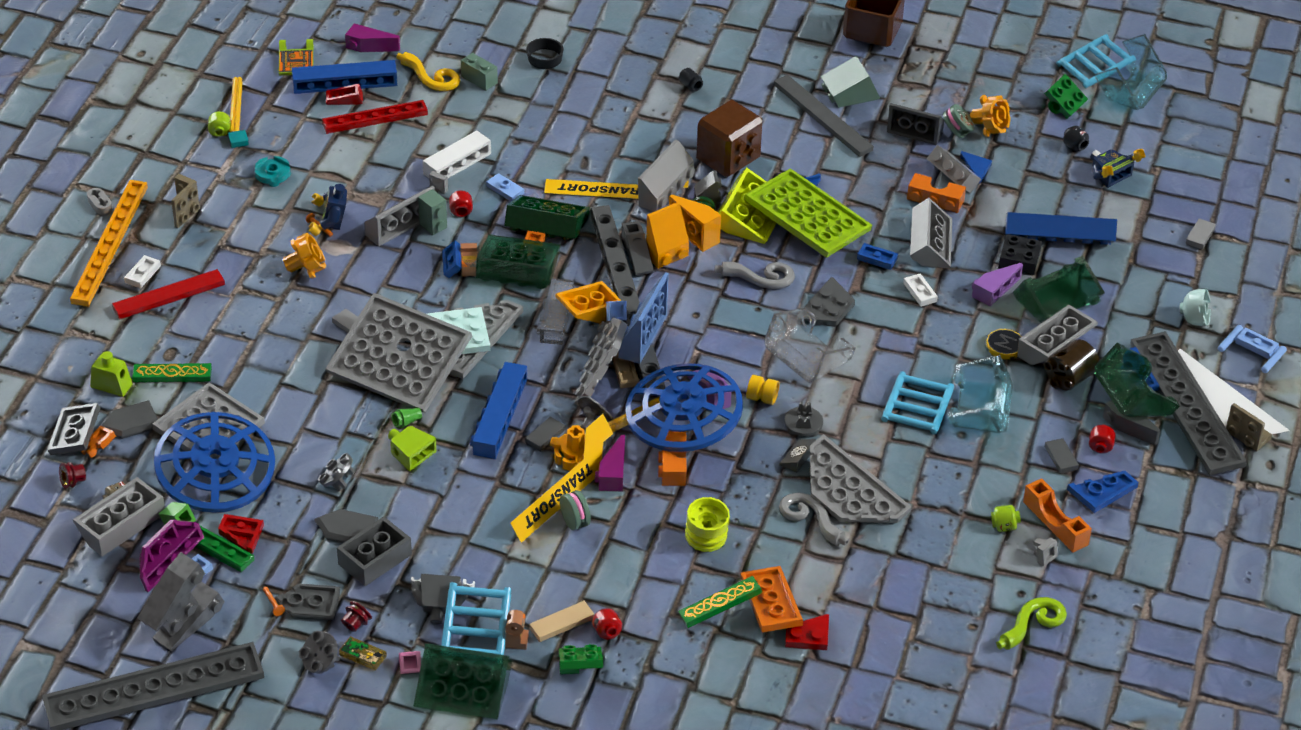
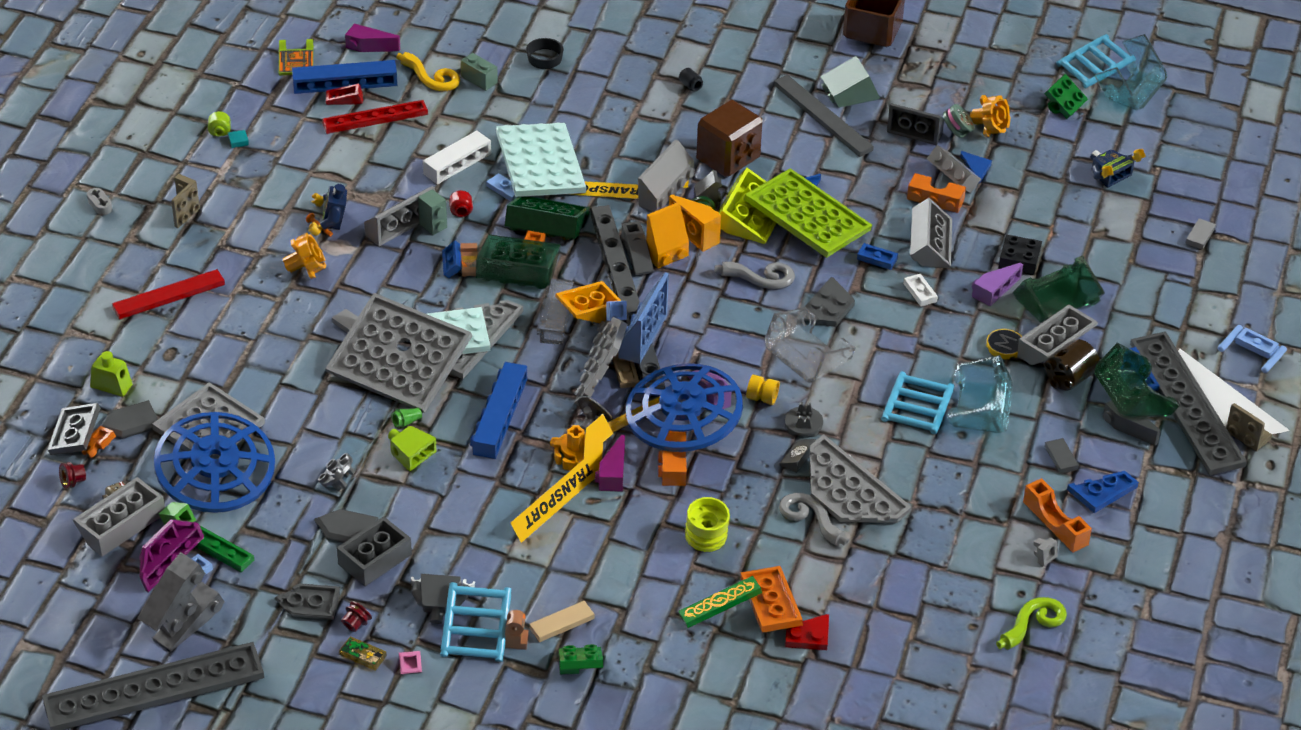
(109, 243): light orange plate -> none
(142, 271): white plate -> none
(172, 372): green tile -> none
(236, 104): yellow axle -> none
(241, 531): red wing -> none
(272, 170): teal plate -> none
(278, 609): orange pin -> none
(319, 652): flat silver plate -> none
(438, 181): light grey tile -> none
(462, 681): clear green slope -> none
(540, 159): none -> light aqua plate
(542, 435): dark grey tile -> none
(575, 510): sand green head -> none
(607, 622): red head -> none
(1005, 518): lime head -> none
(1061, 227): blue brick -> none
(1076, 138): black head -> none
(1102, 437): red head -> none
(1196, 307): light aqua cylinder -> none

